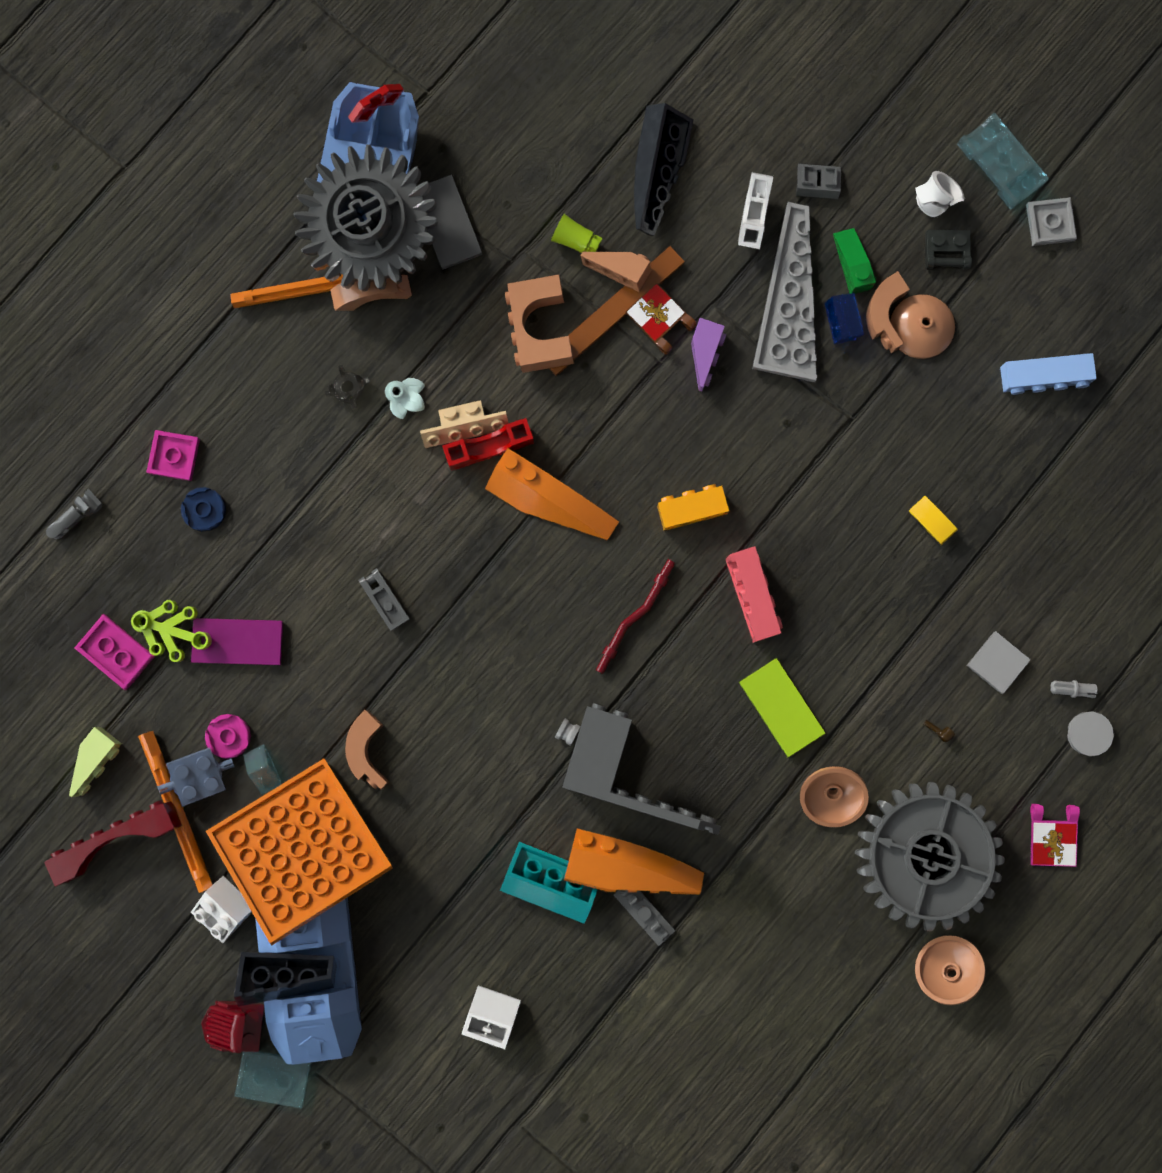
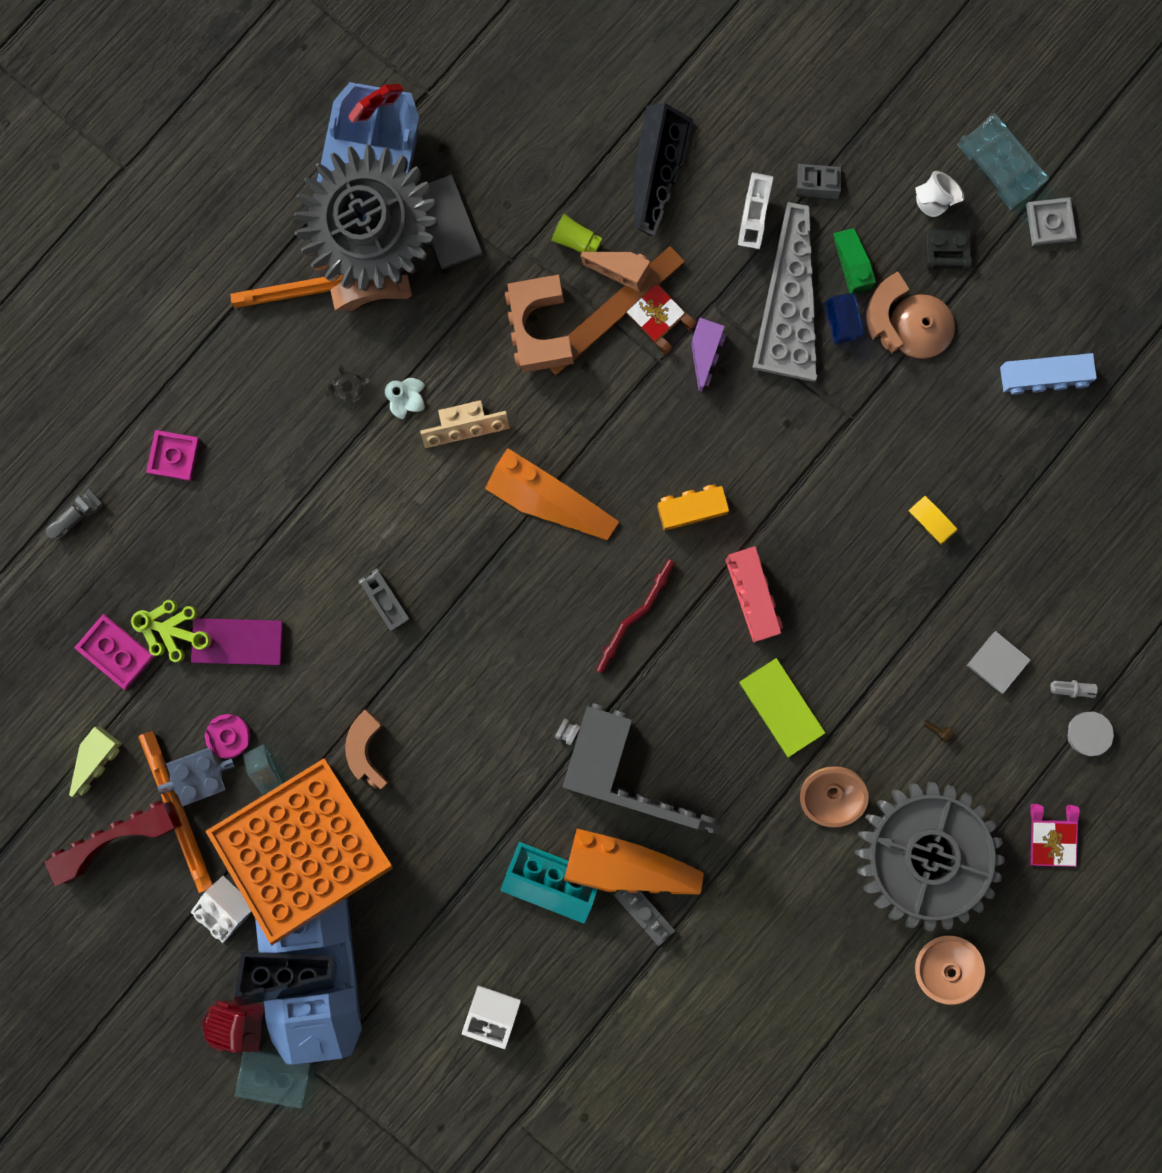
(203, 509): dark blue tile -> none
(470, 451): red arch -> none

